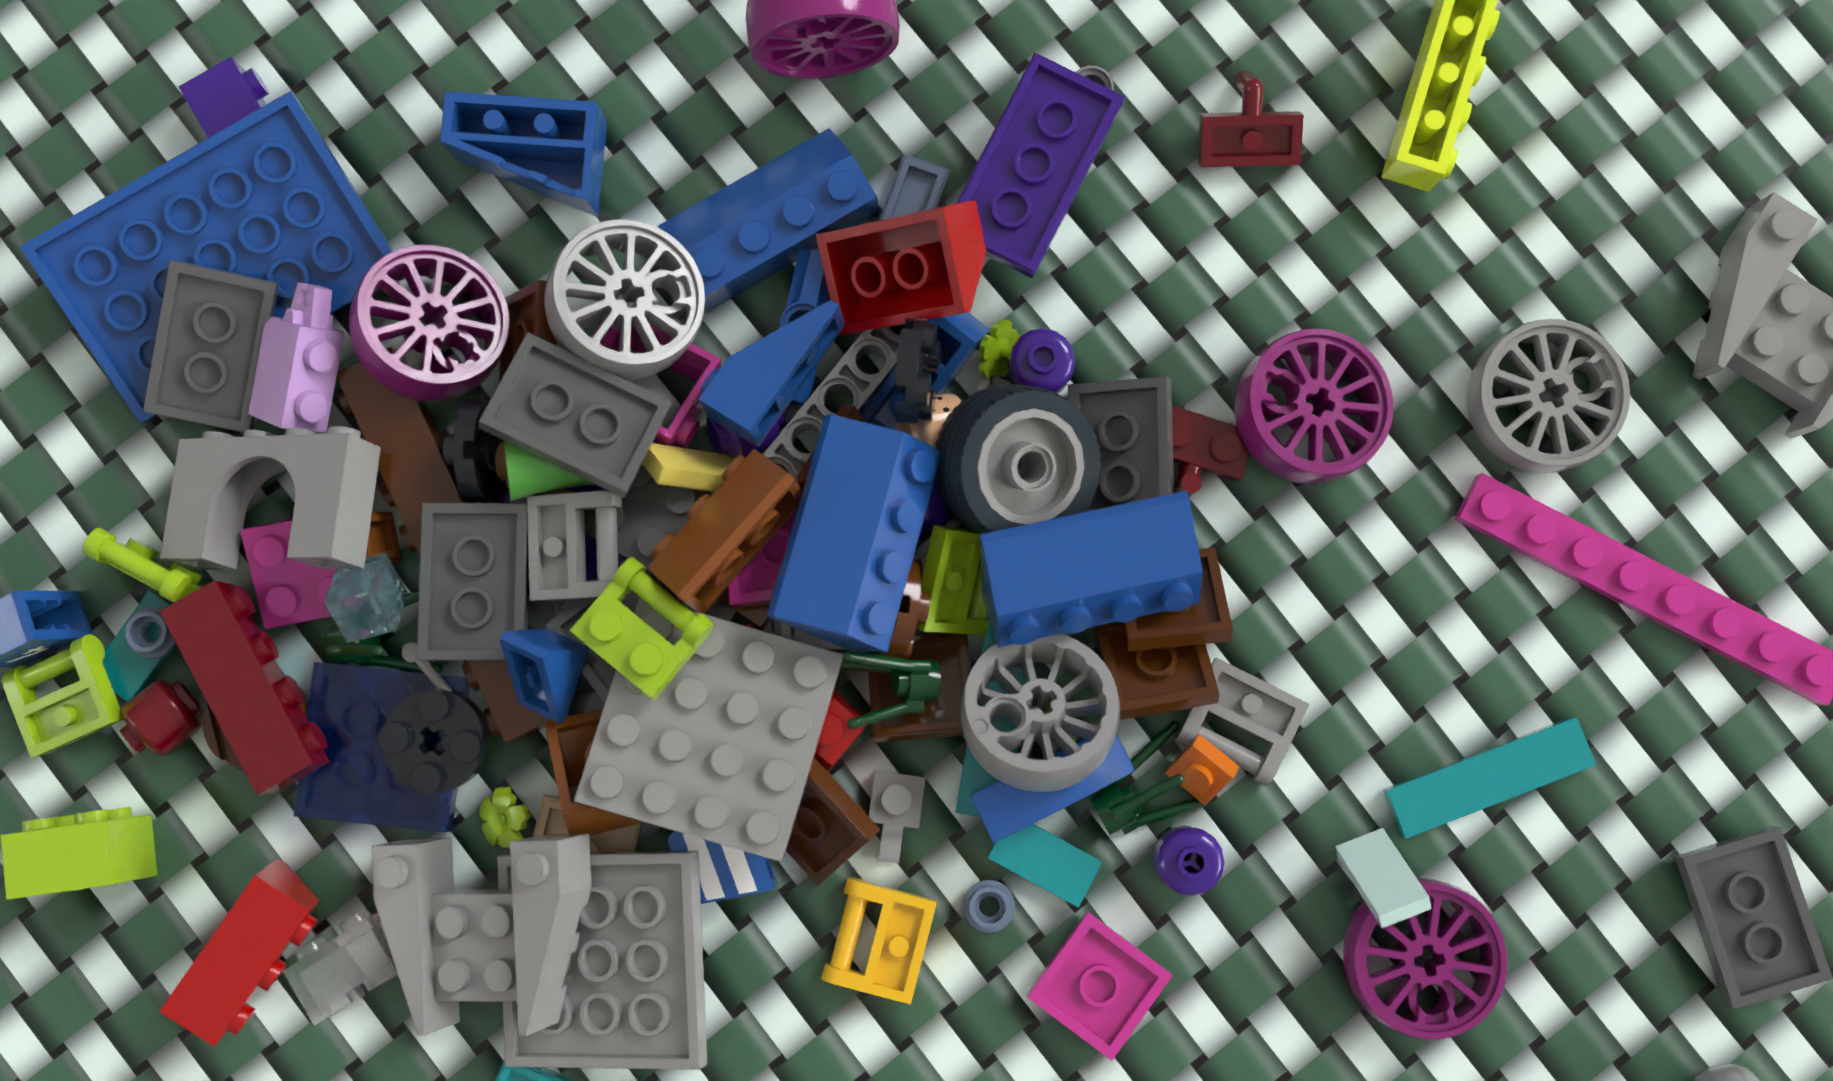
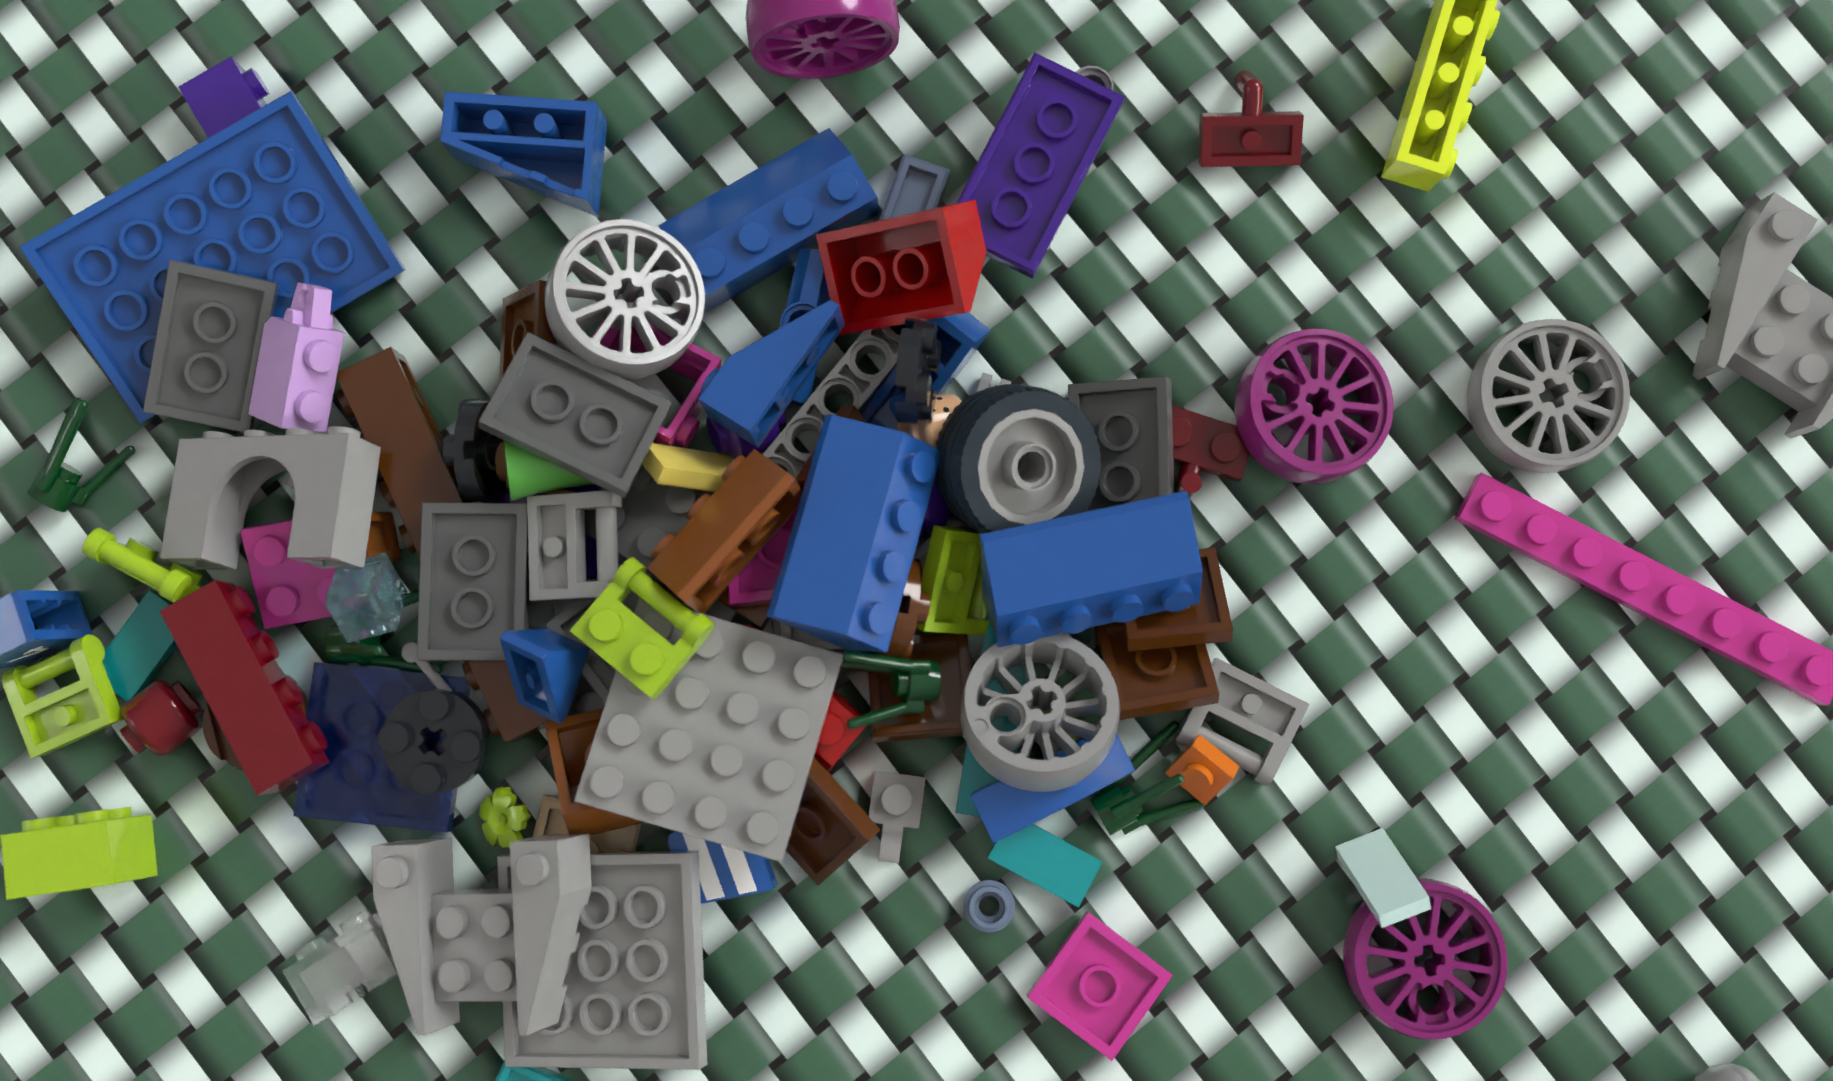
(58, 482): none -> dark green plant
(137, 633): sand blue plate -> none
(243, 954): red slope -> none
(438, 377): piece -> none
(896, 944): yellow plate -> none
(996, 349): lime plant -> none
(1042, 360): dark purple head -> none
(1169, 858): dark purple head -> none
(1489, 777): teal tile -> none
(1753, 917): dark grey plate -> none

